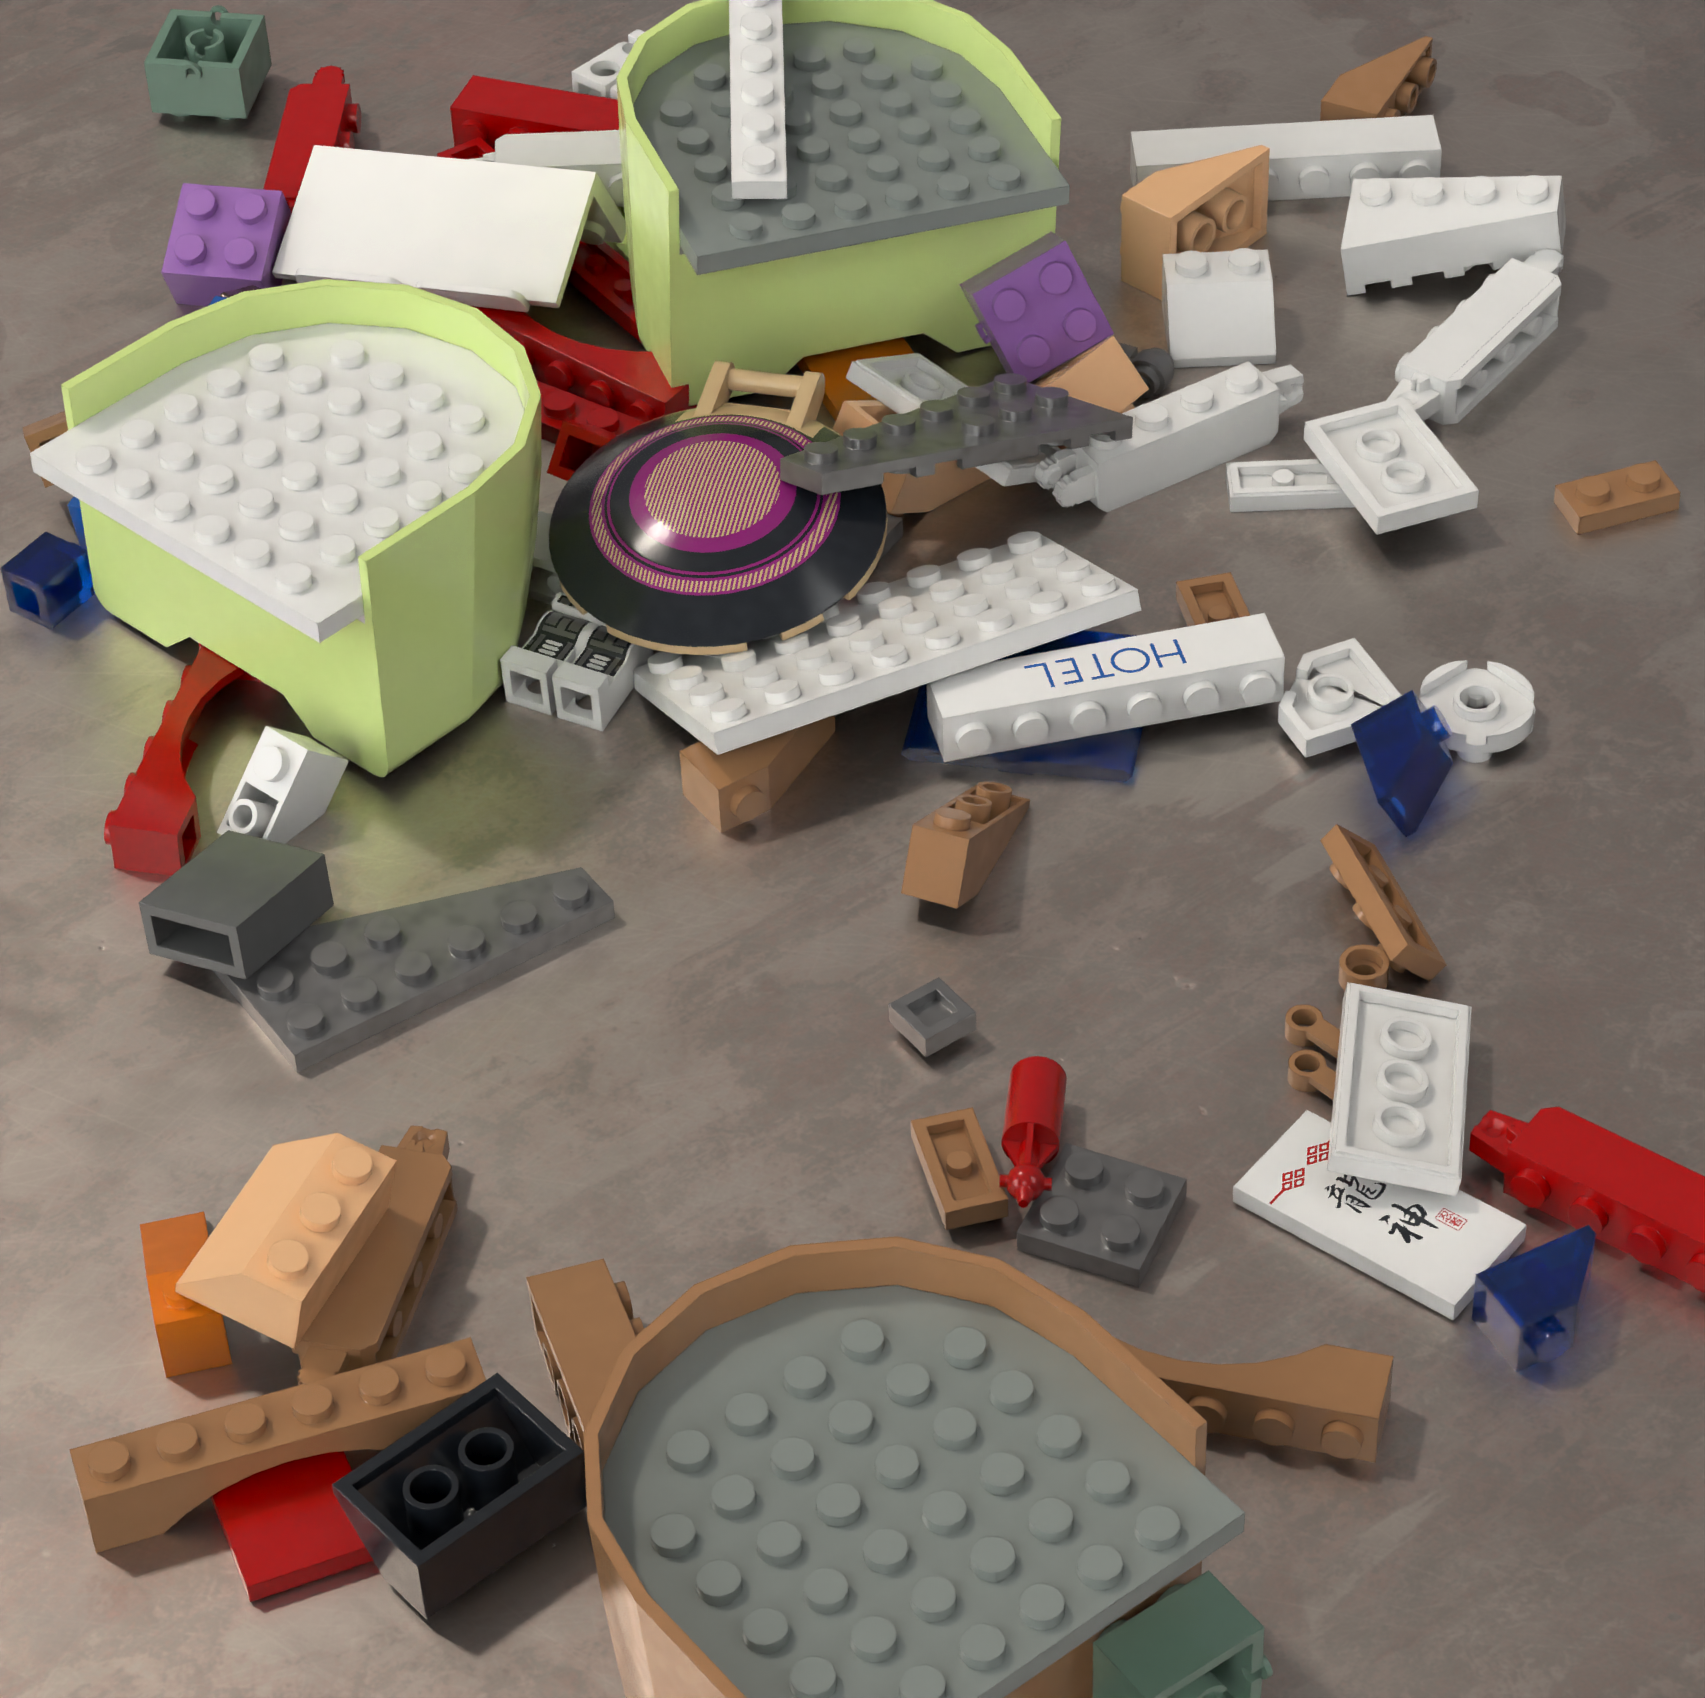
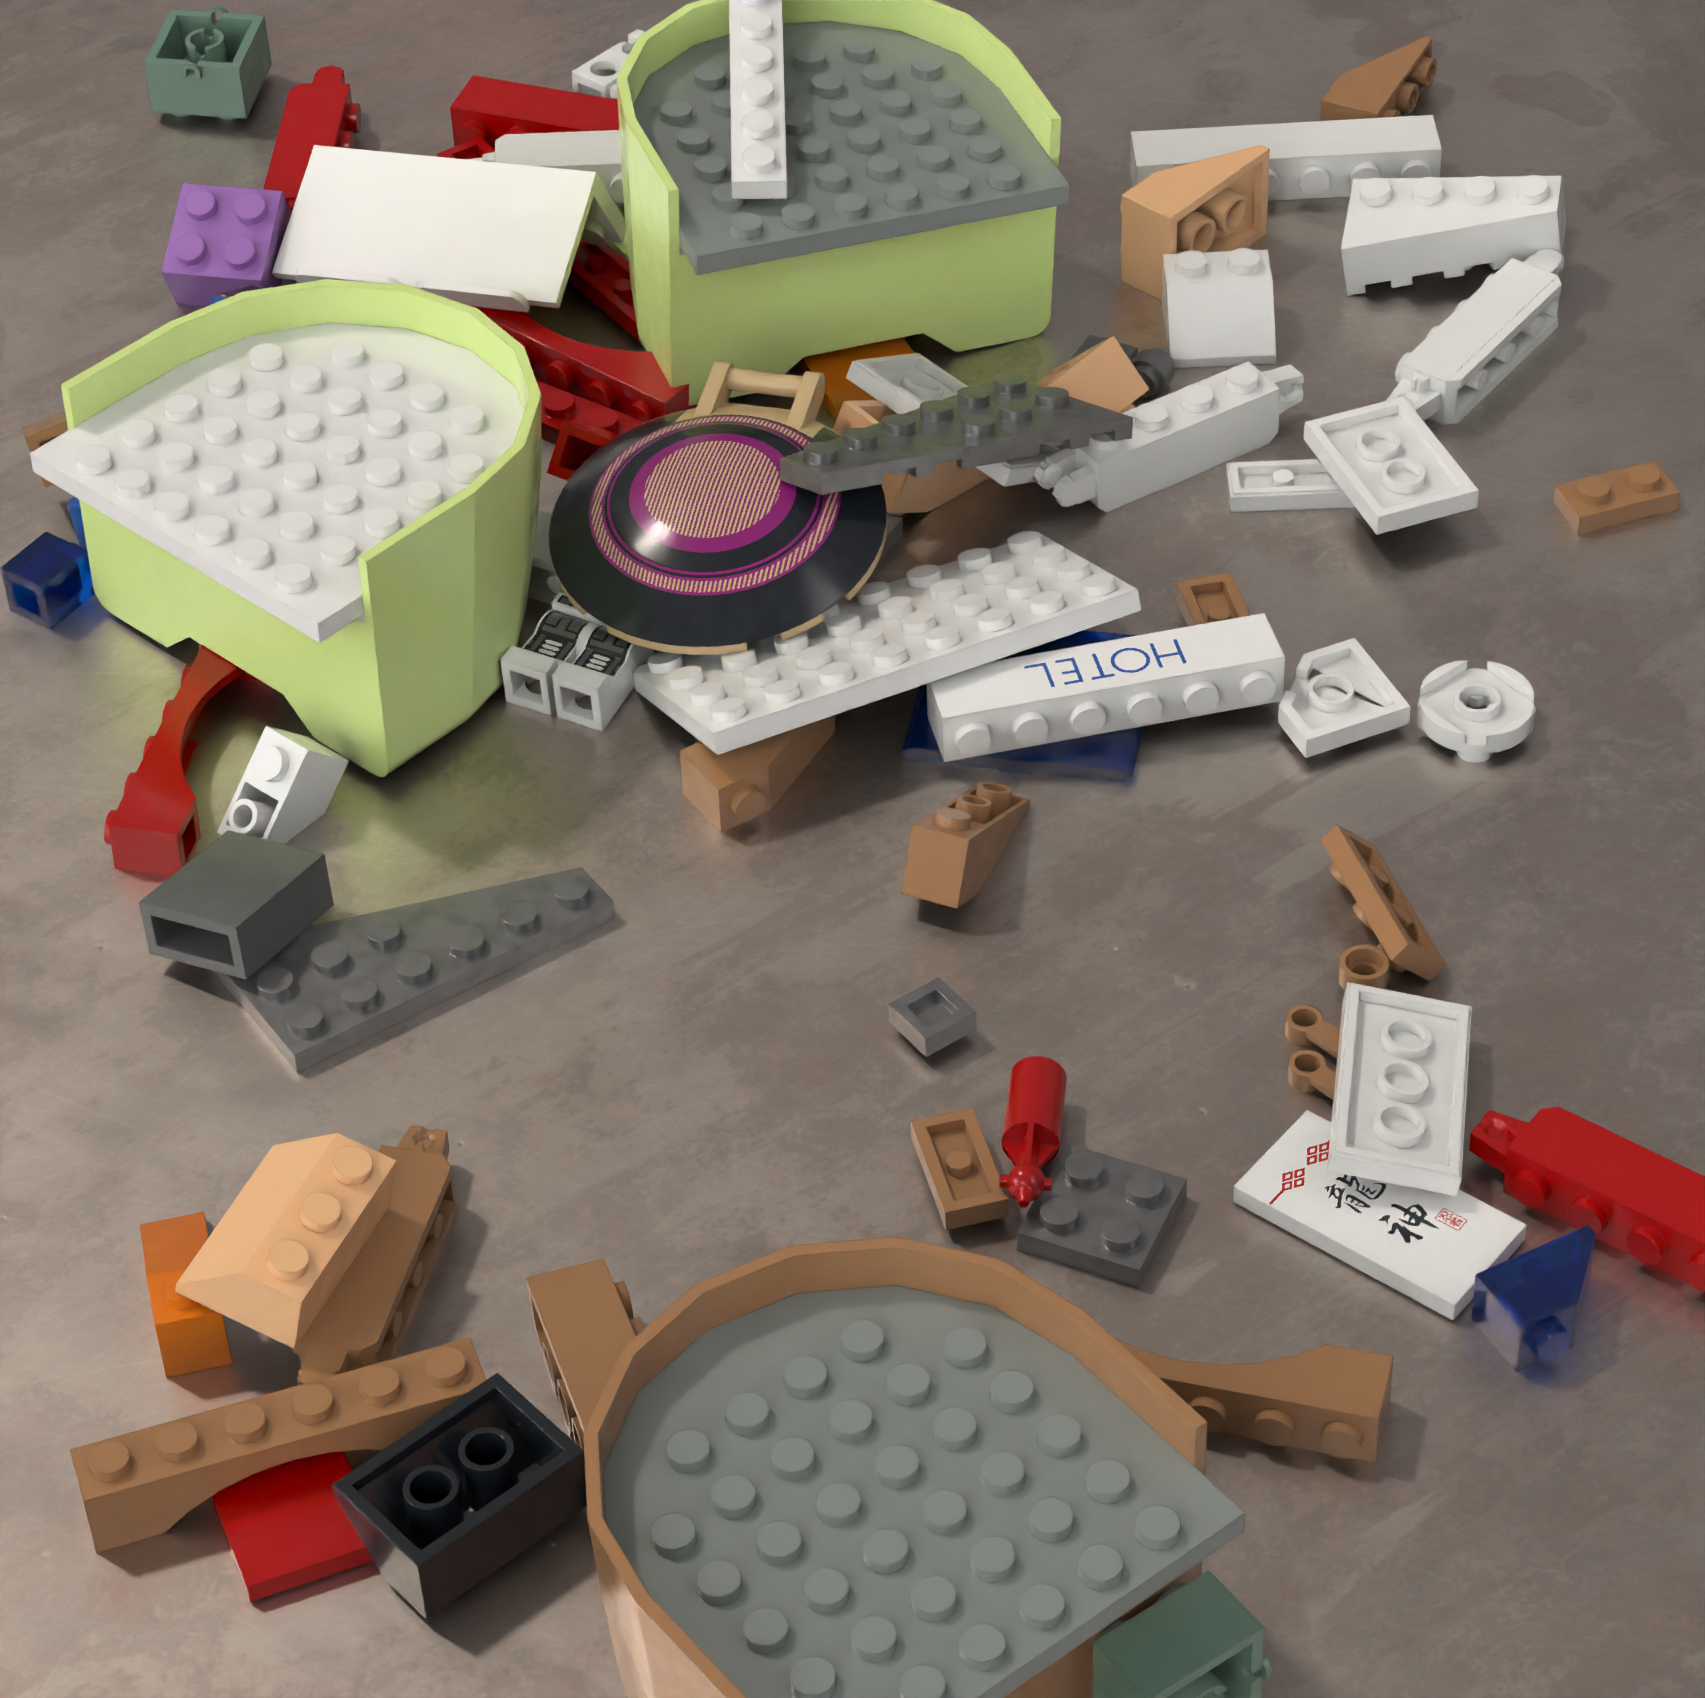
(1036, 308): medium lavender brick -> none
(1405, 757): clear blue slope -> none

